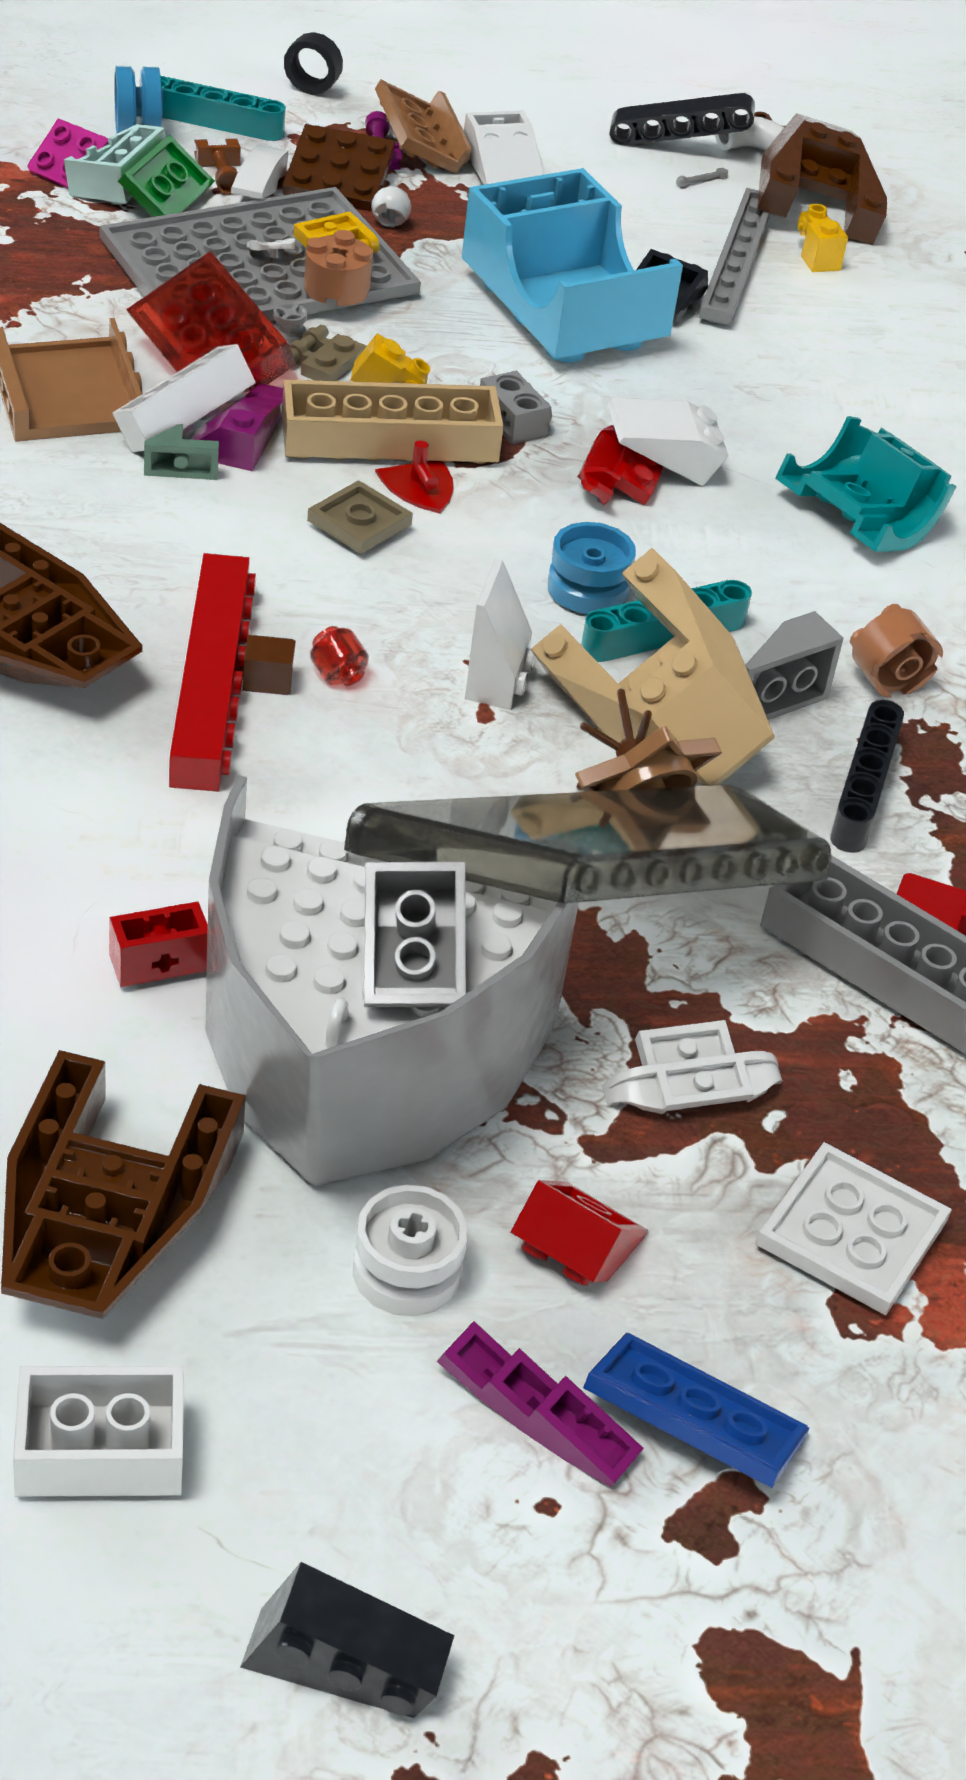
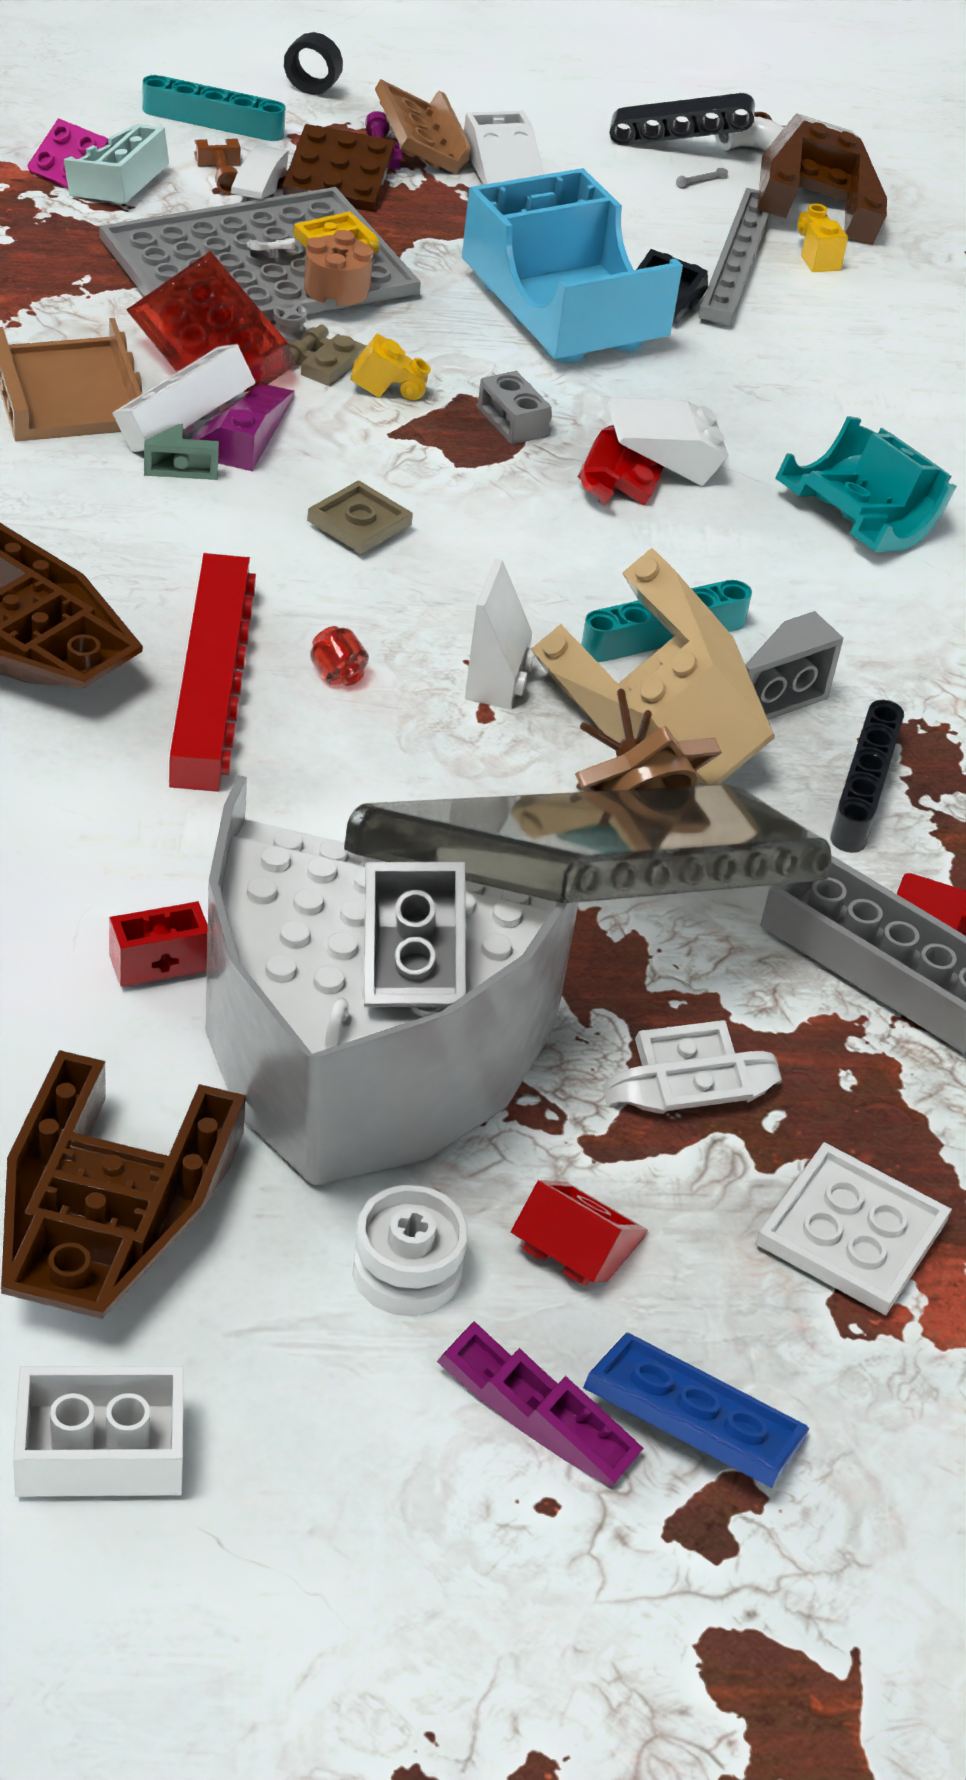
(137, 101): dark azure wheel -> none
(166, 179): green plate -> none
(268, 665): reddish brown panel -> none
(347, 1644): black wedge -> none
(388, 418): tan brick -> none
(391, 206): white piece -> none
(421, 482): red shield -> none
(590, 566): dark azure wheel -> none
(896, 651): nougat brick -> none

